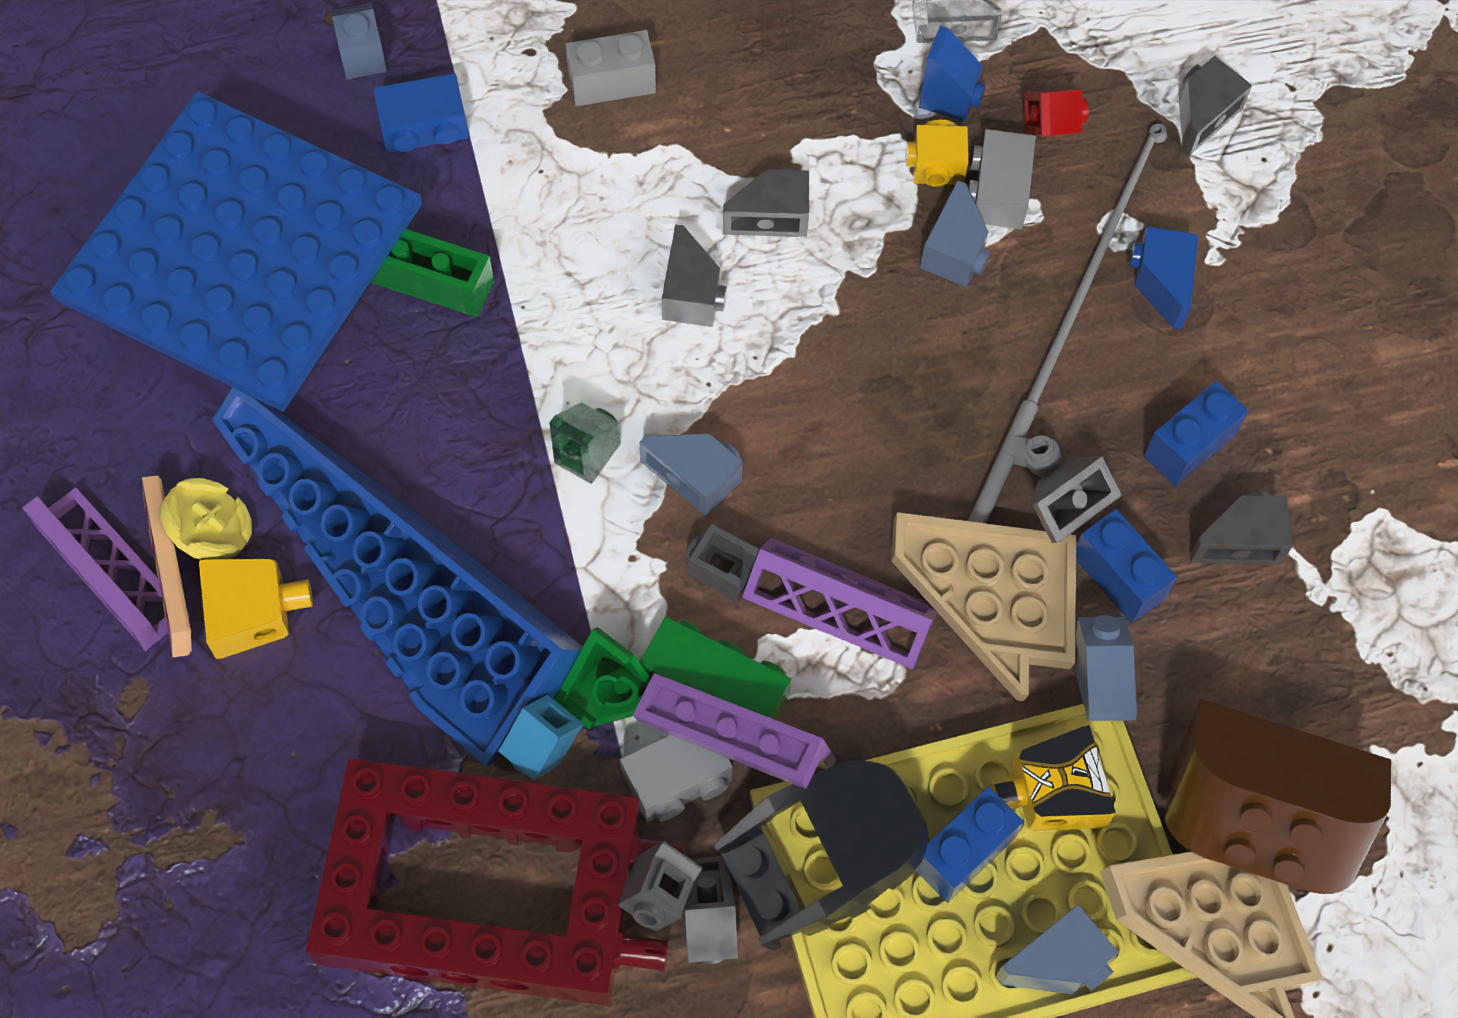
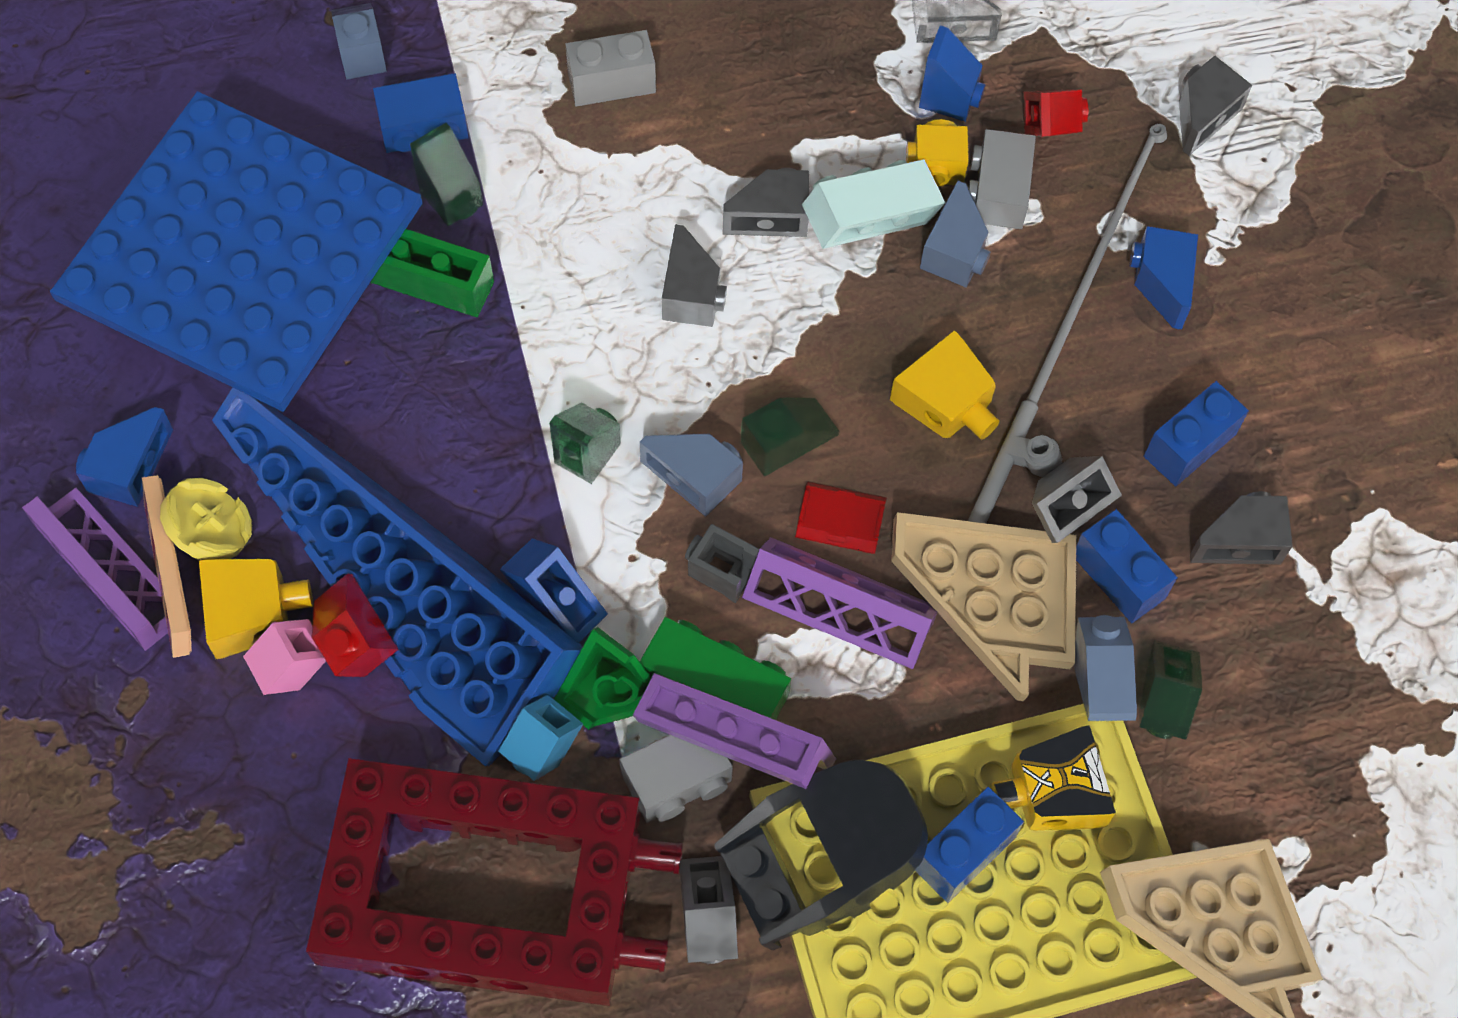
(124, 455): none -> blue slope
(284, 657): none -> bright pink brick
(350, 630): none -> red slope
(446, 175): none -> clear green slope
(554, 588): none -> blue slope
(643, 896): dark grey window -> none
(785, 432): none -> clear green slope
(841, 517): none -> red piece
(872, 202): none -> light aqua brick
(947, 390): none -> yellow torso
(1062, 957): sand blue slope -> none
(1170, 691): none -> clear green slope
(1276, 799): reddish brown brick -> none

